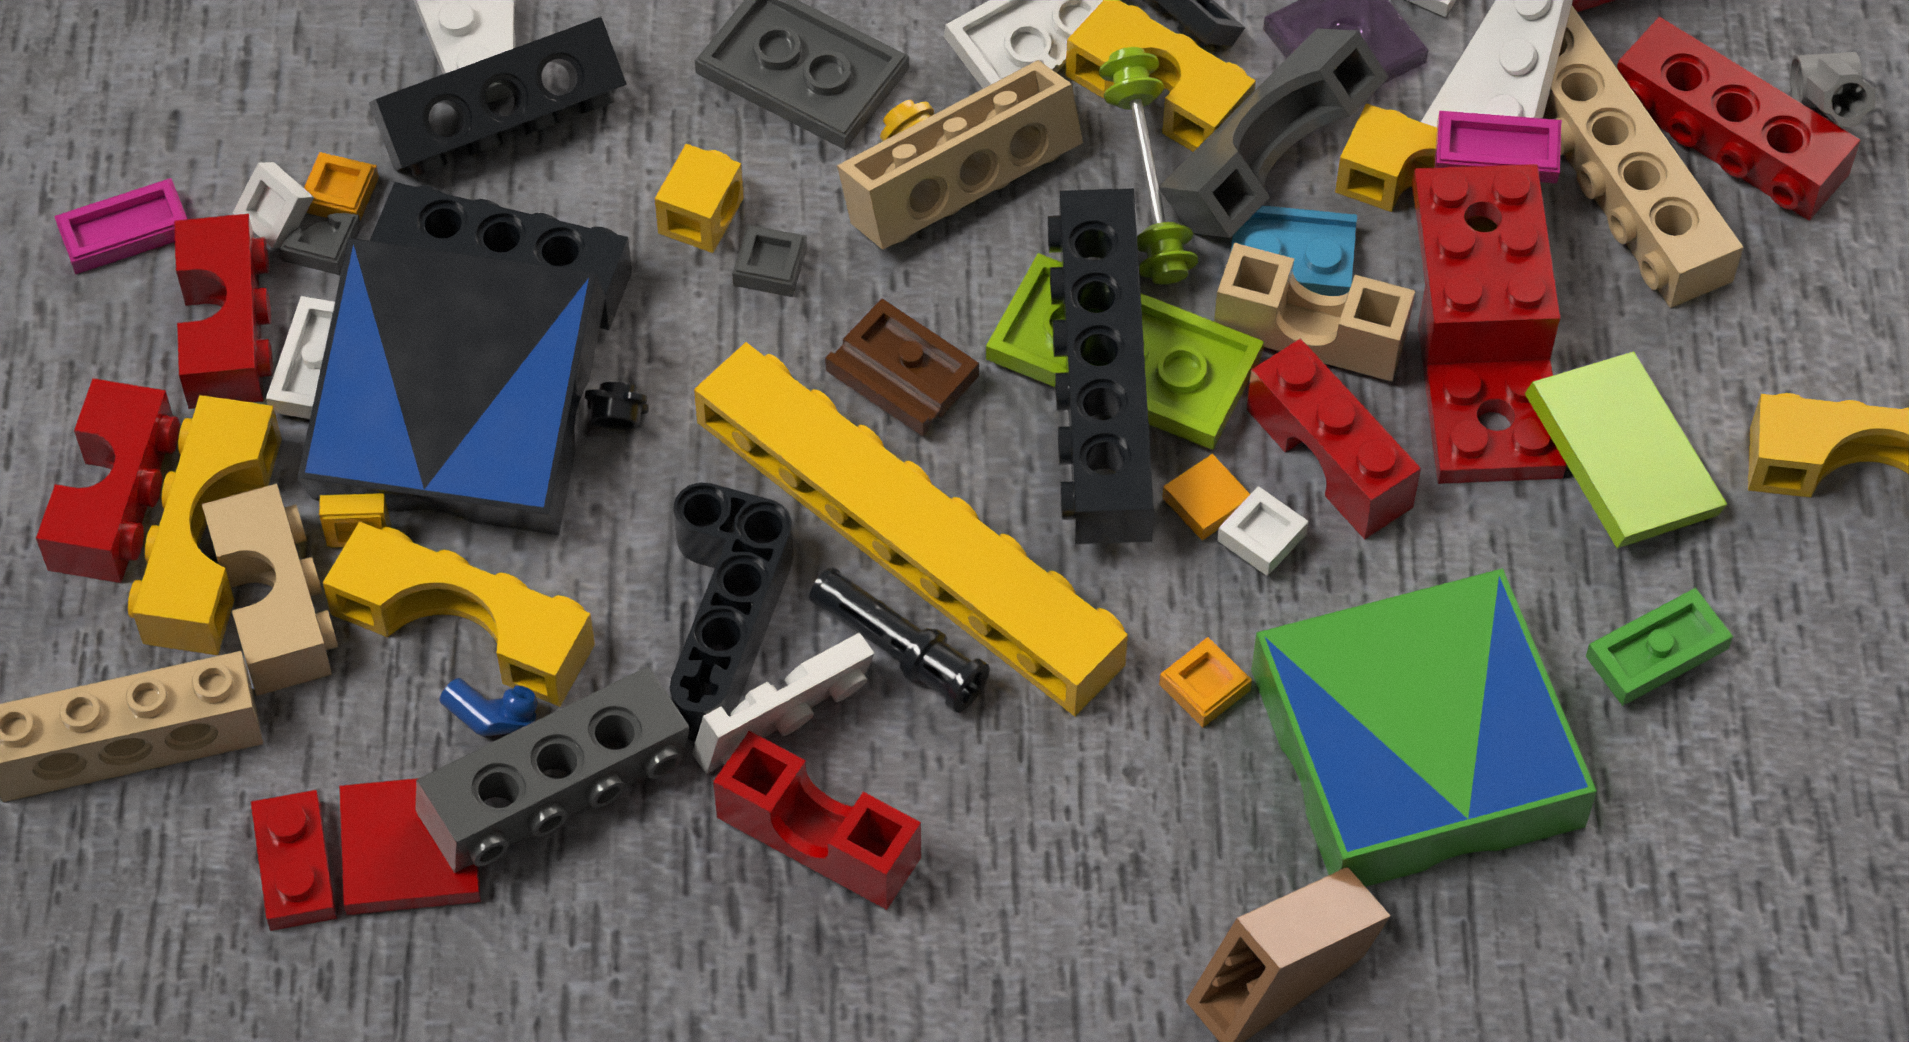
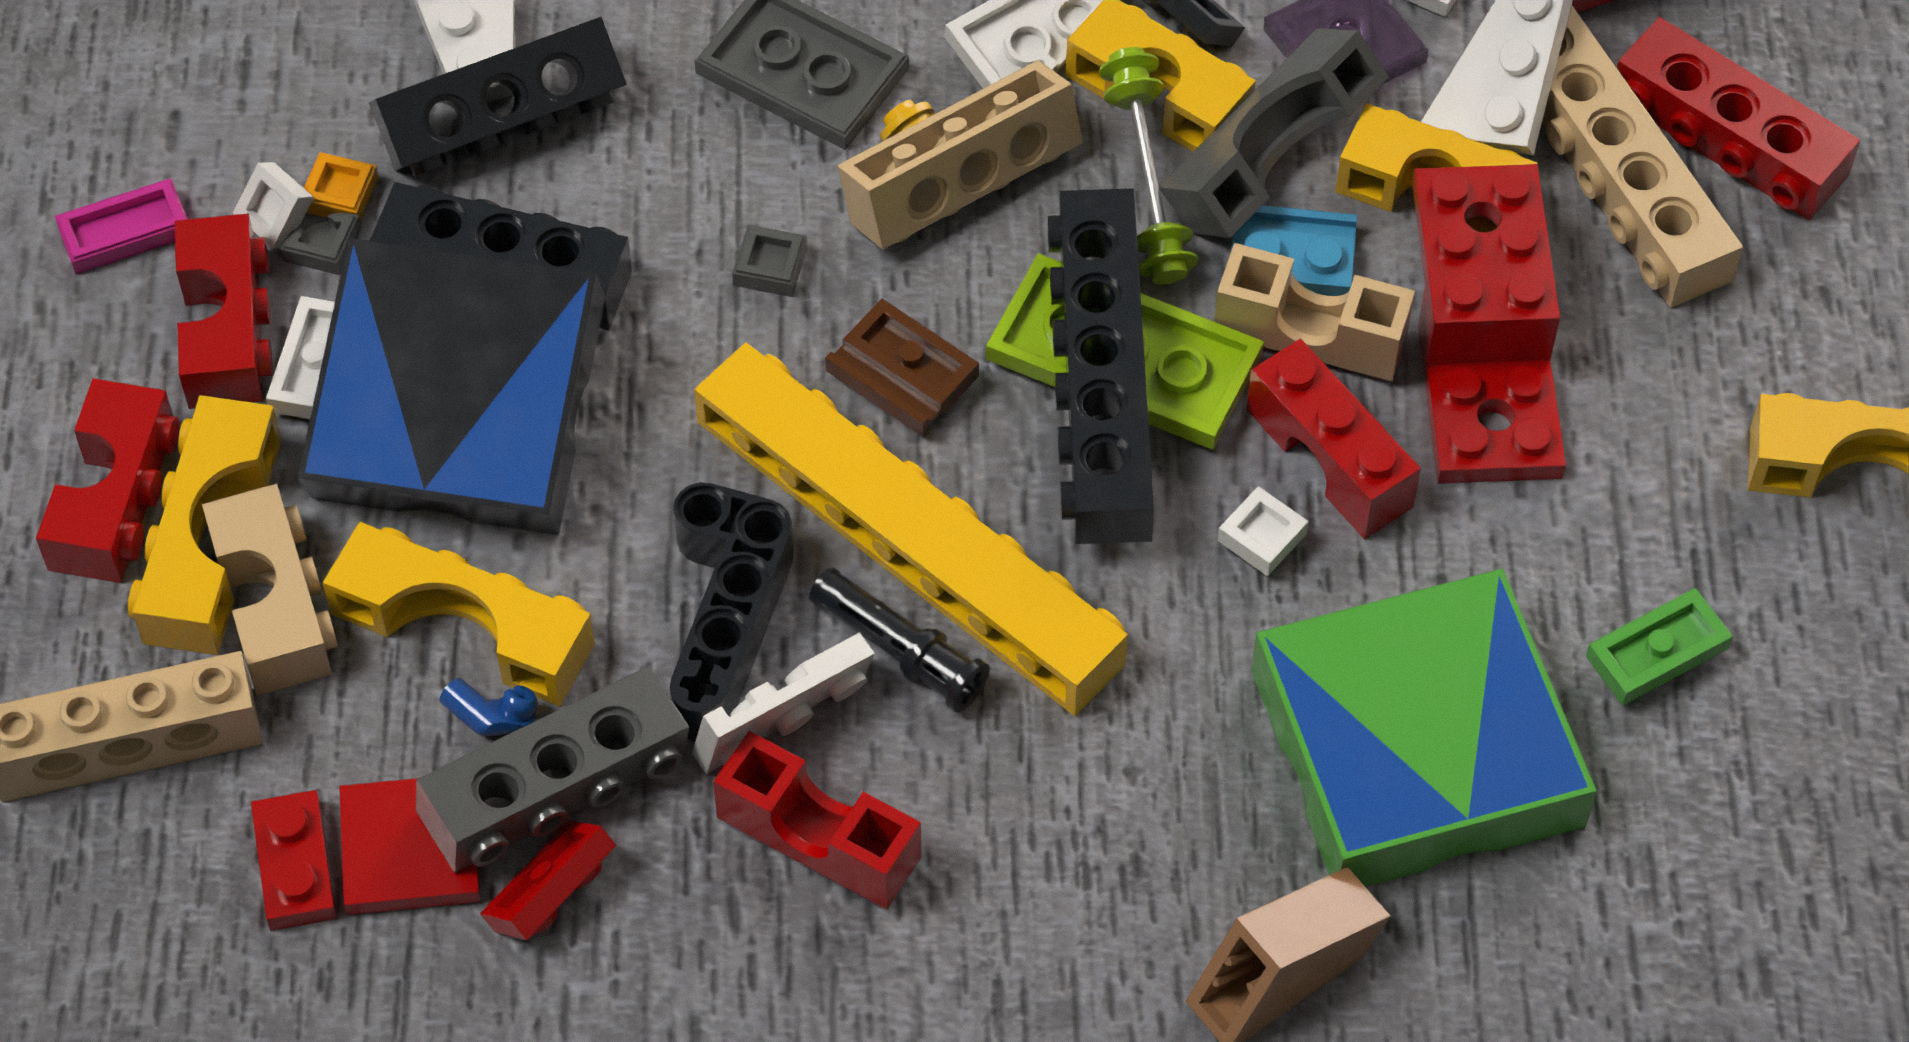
(343, 512): yellow tile -> none
(560, 867): none -> red plate
(616, 406): black plate -> none
(699, 197): yellow brick -> none
(1205, 496): light orange tile -> none
(1205, 682): light orange tile -> none
(1498, 140): dark pink tile -> none
(1625, 449): lime tile -> none
(1833, 85): light grey piece -> none

